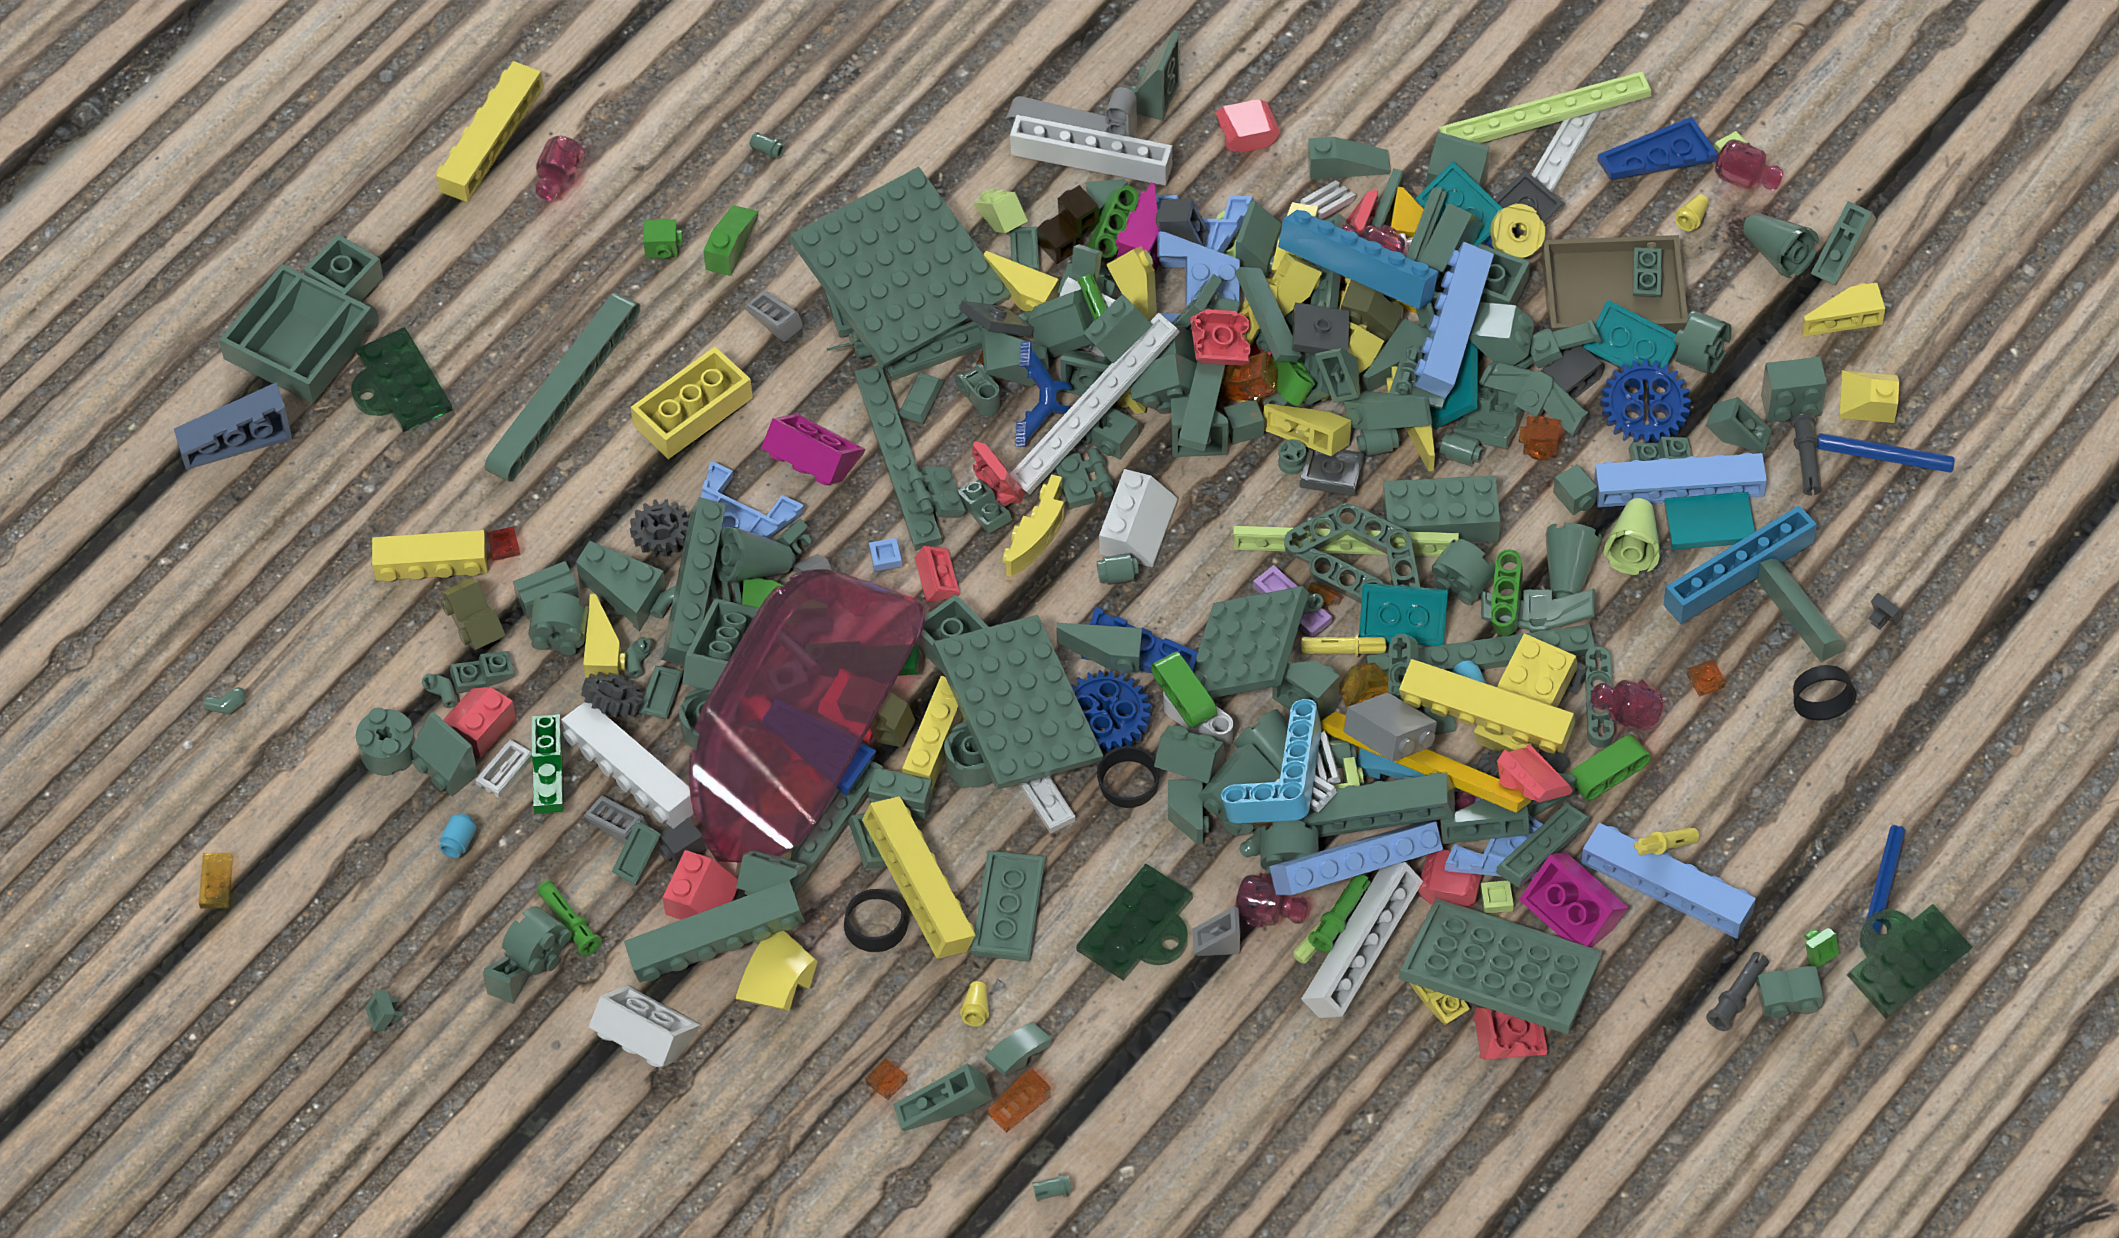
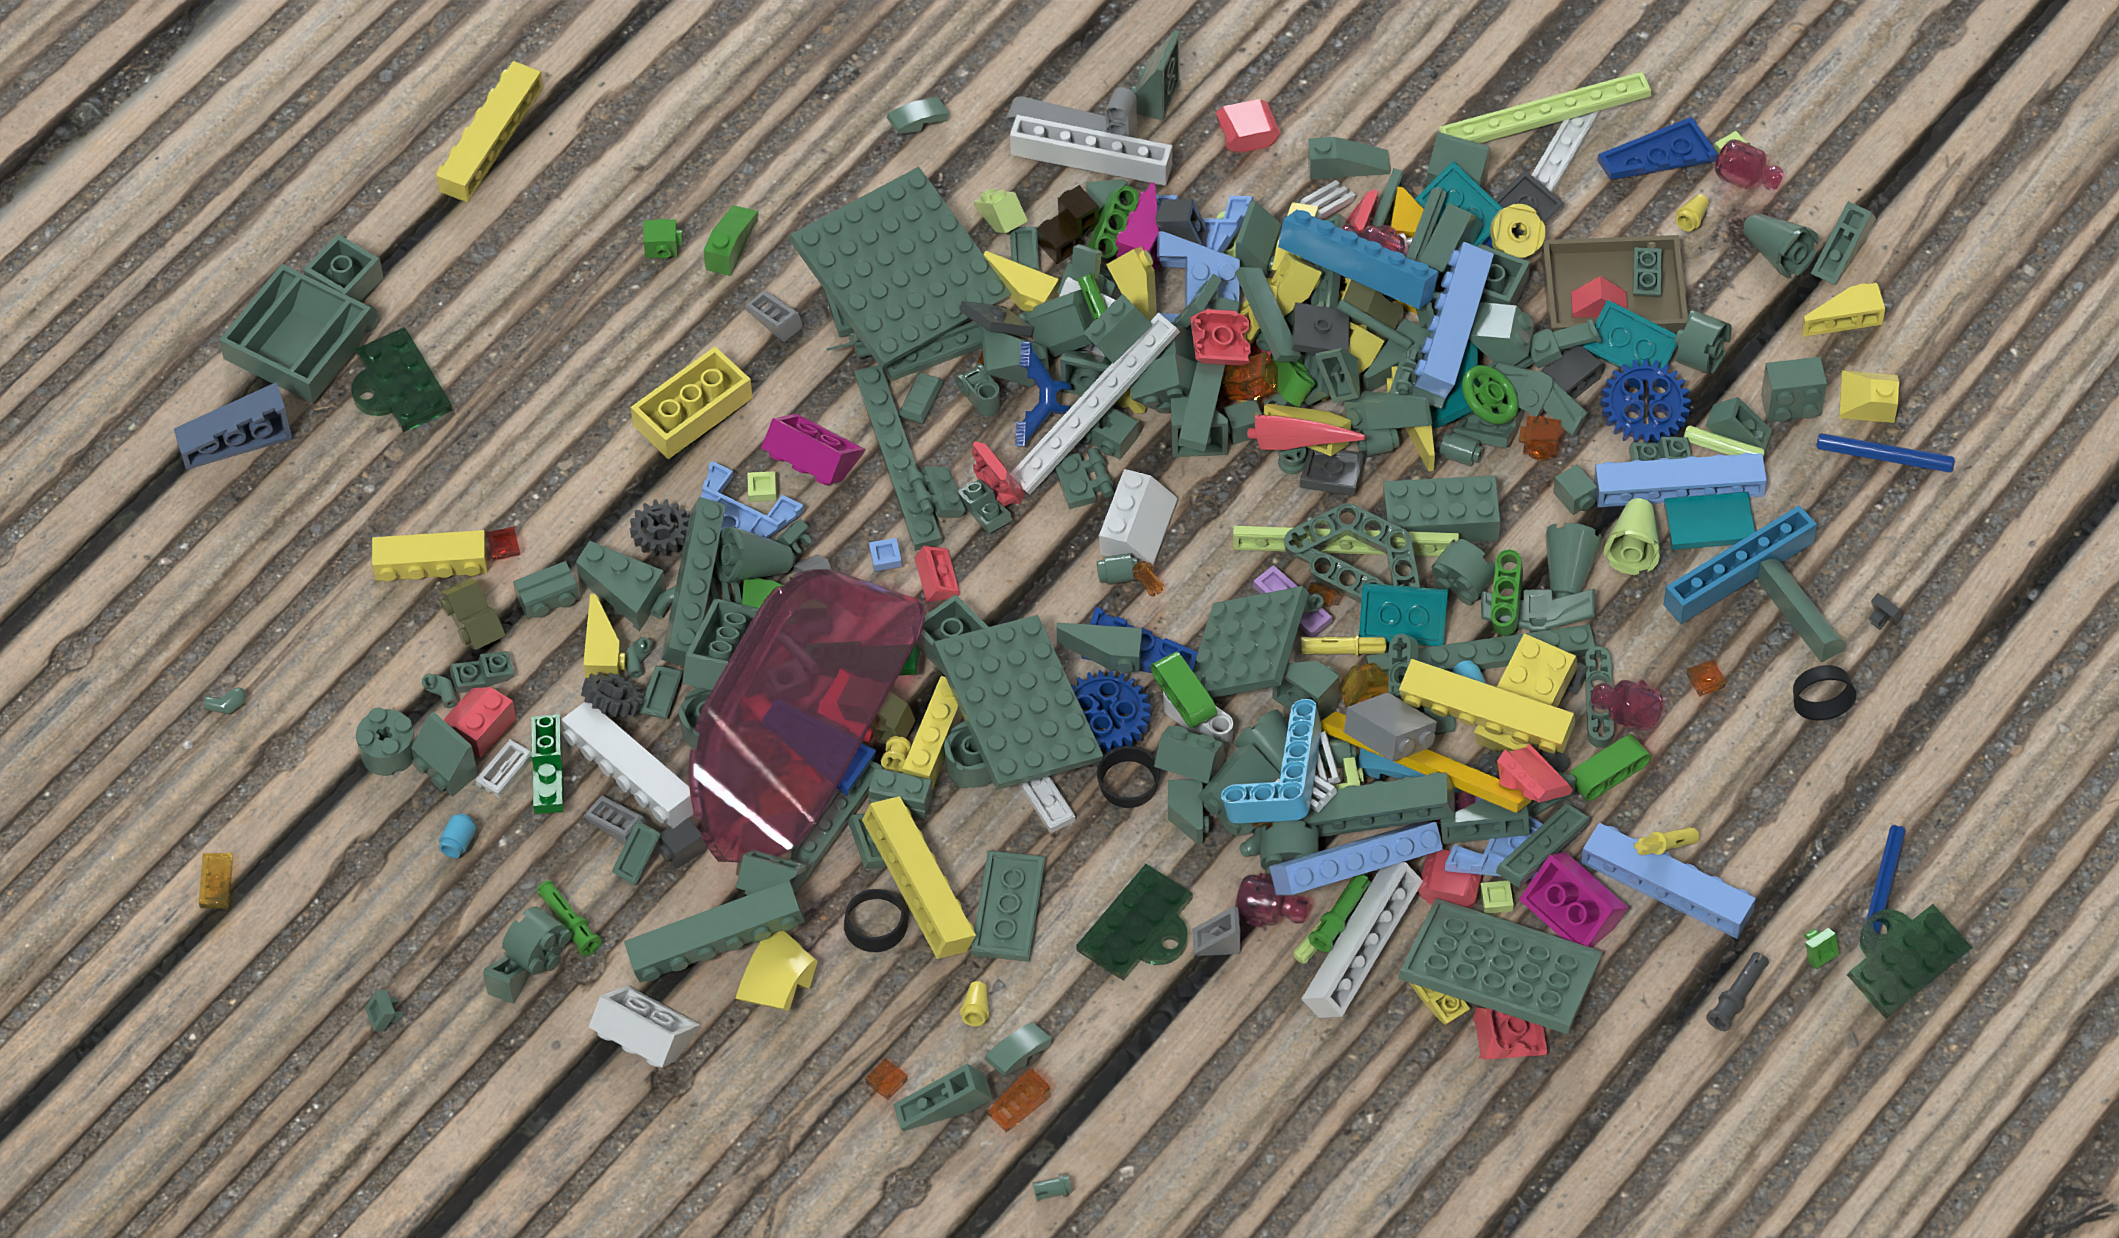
(558, 166): clear pink piece -> none
(558, 623): sand green brick -> none
(562, 387): sand green beam -> none
(698, 886): coral slope -> none
(762, 486): none -> yellowish green tile
(772, 147): sand green pin -> none
(896, 753): none -> light yellow bush
(912, 116): none -> sand green slope
(1036, 532): light yellow slope -> none
(1144, 573): none -> clear orange pin
(1291, 433): none -> coral piece
(1374, 324): none -> sand green bar
(1490, 394): none -> bright green plate
(1591, 297): none -> coral slope
(1719, 442): none -> yellowish green axle
(1790, 992): sand green brick -> none
(1806, 442): dark grey pin -> none

